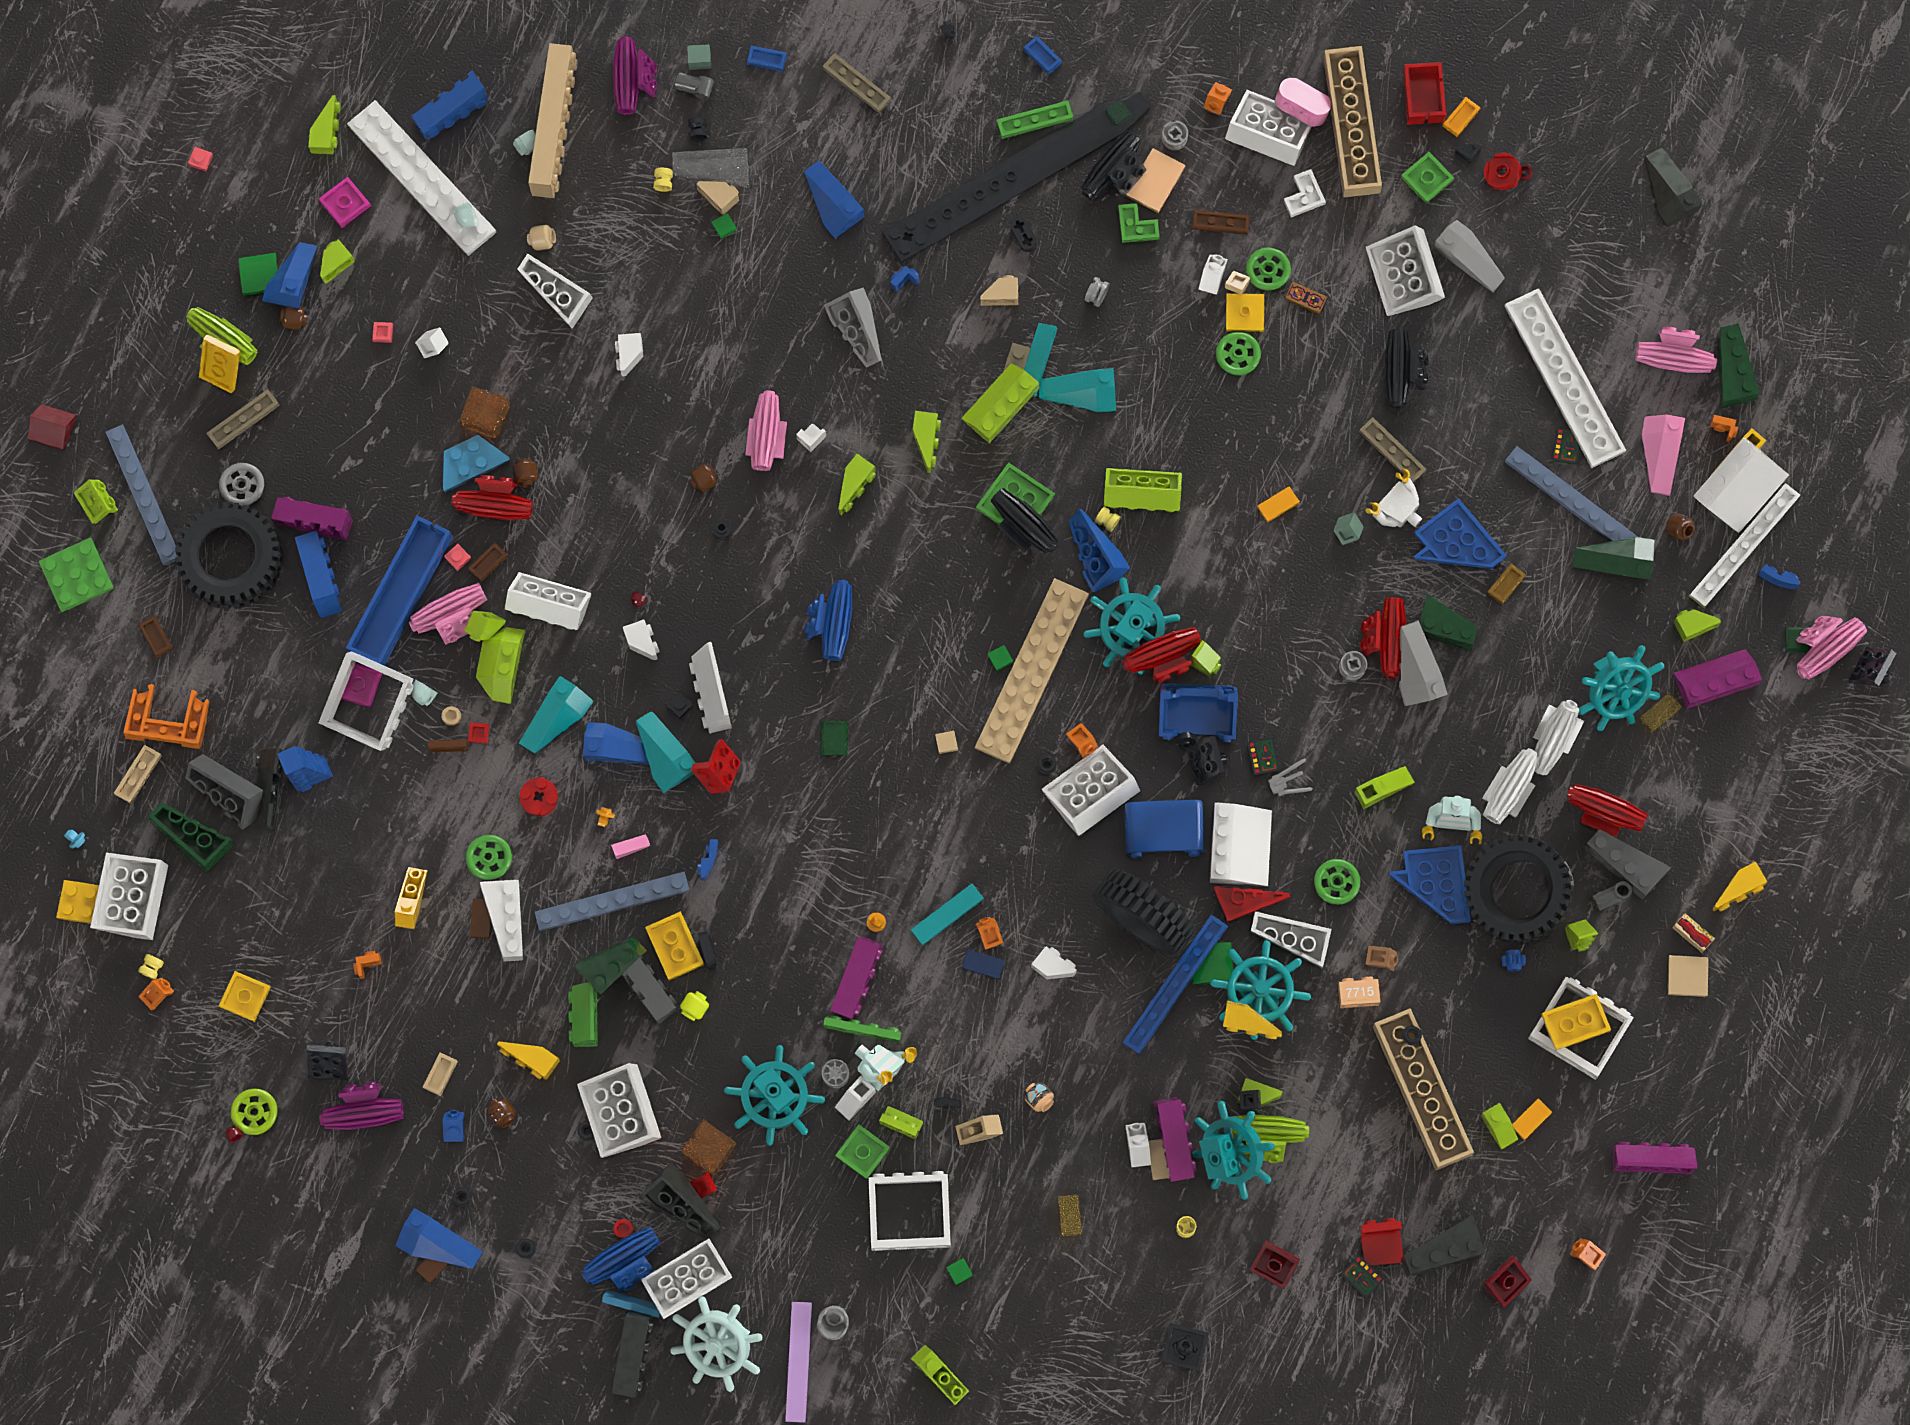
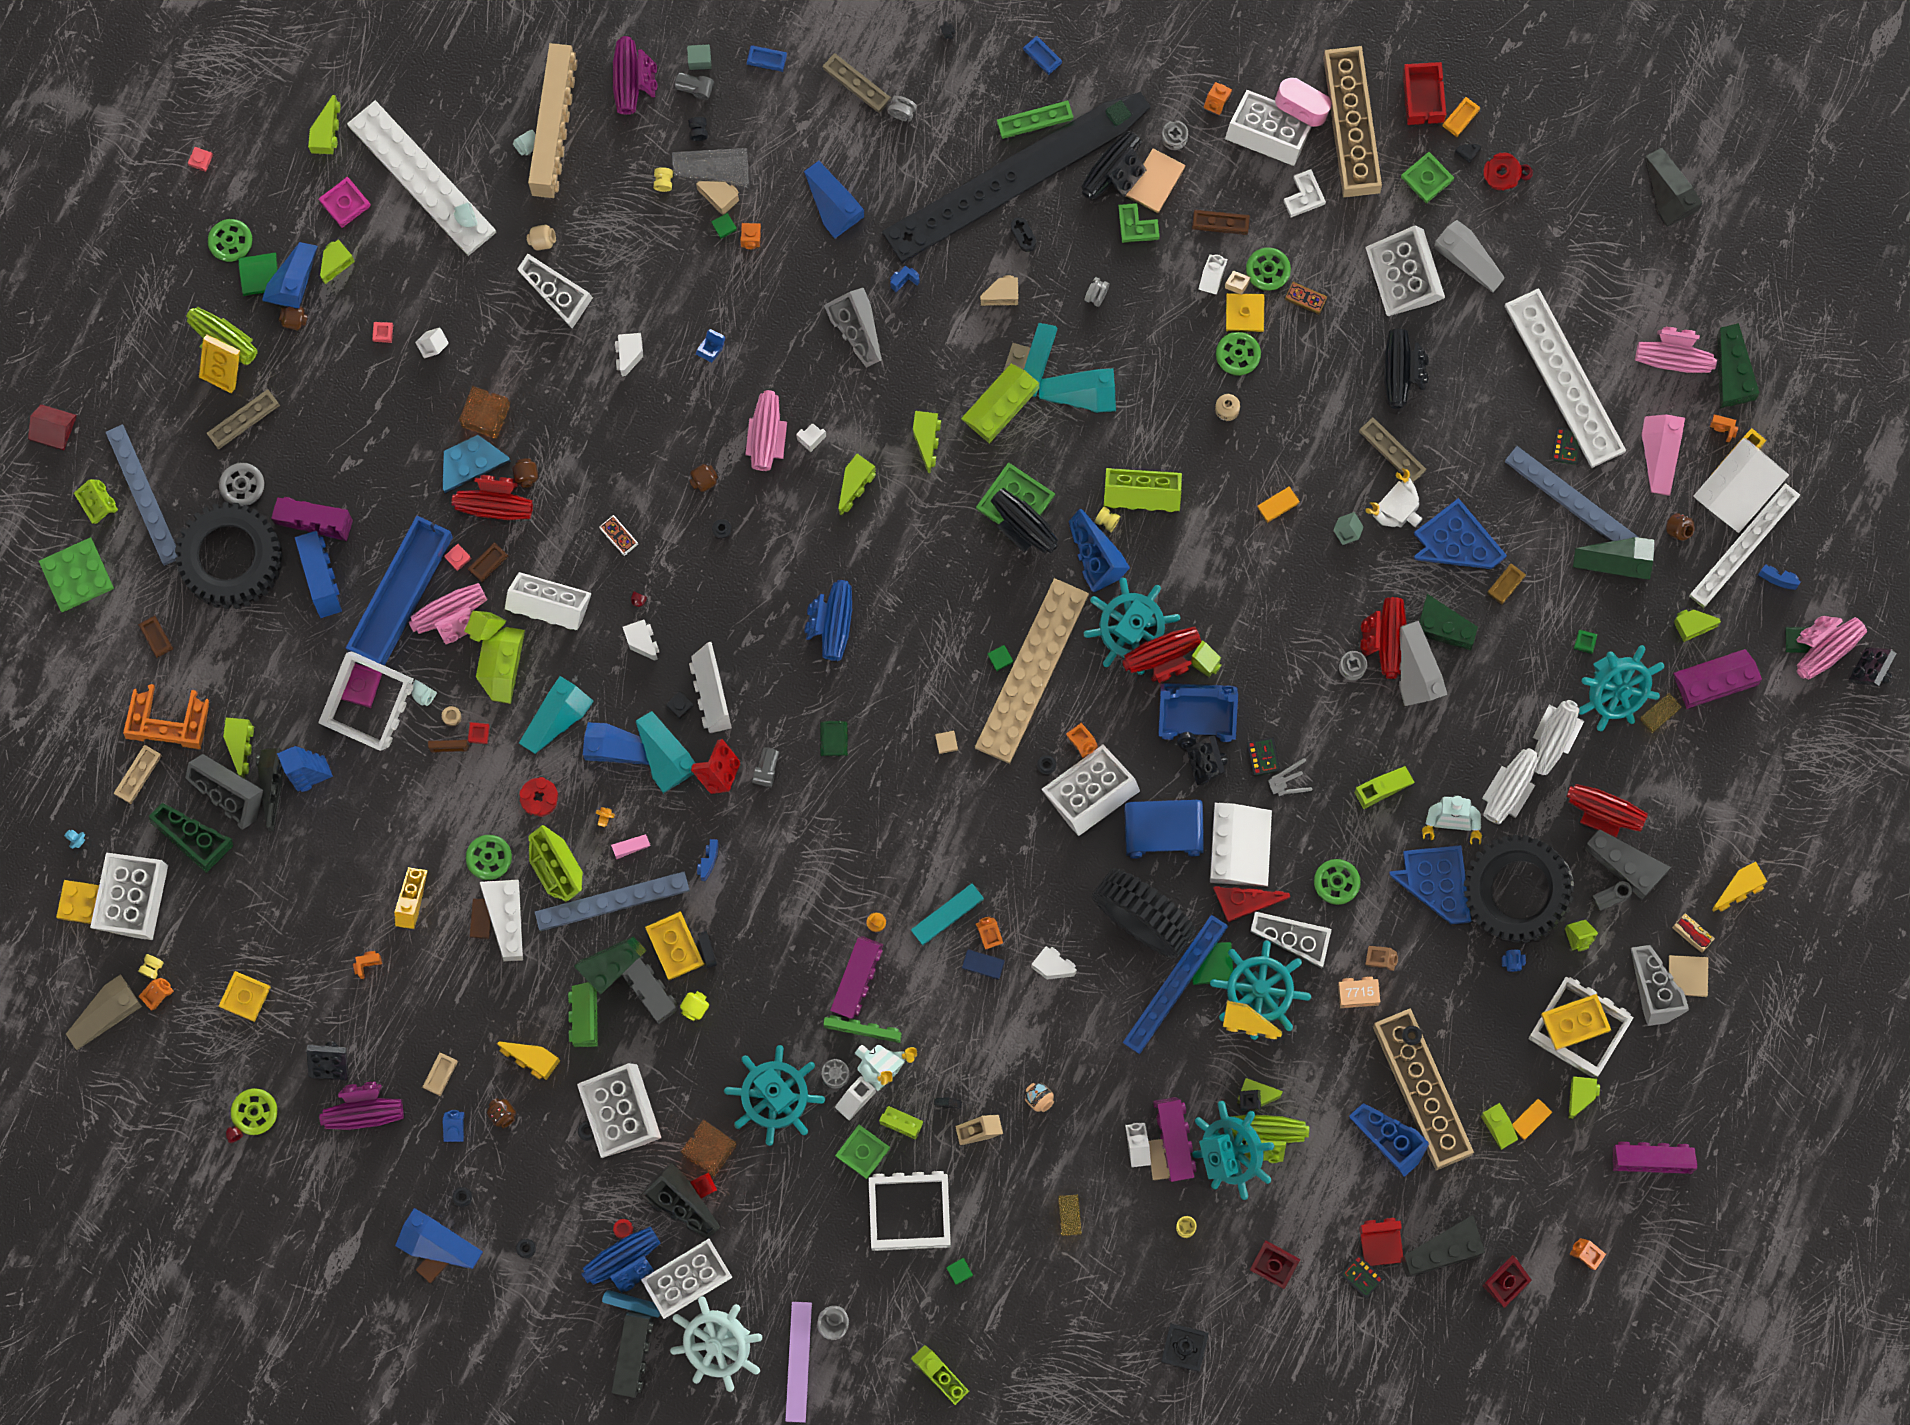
(108, 1008): none -> dark tan wedge
(224, 254): none -> bright green plate
(237, 737): none -> lime slope
(451, 106): blue wedge -> none
(554, 864): none -> lime wedge
(618, 535): none -> tile
(711, 346): none -> blue bracket
(750, 235): none -> orange bracket
(765, 772): none -> dark grey piece
(902, 108): none -> light grey wheel
(1227, 407): none -> tan head
(1396, 1141): none -> blue wedge
(1582, 1094): none -> lime slope
(1585, 641): none -> green tile
(1658, 992): none -> light grey wedge

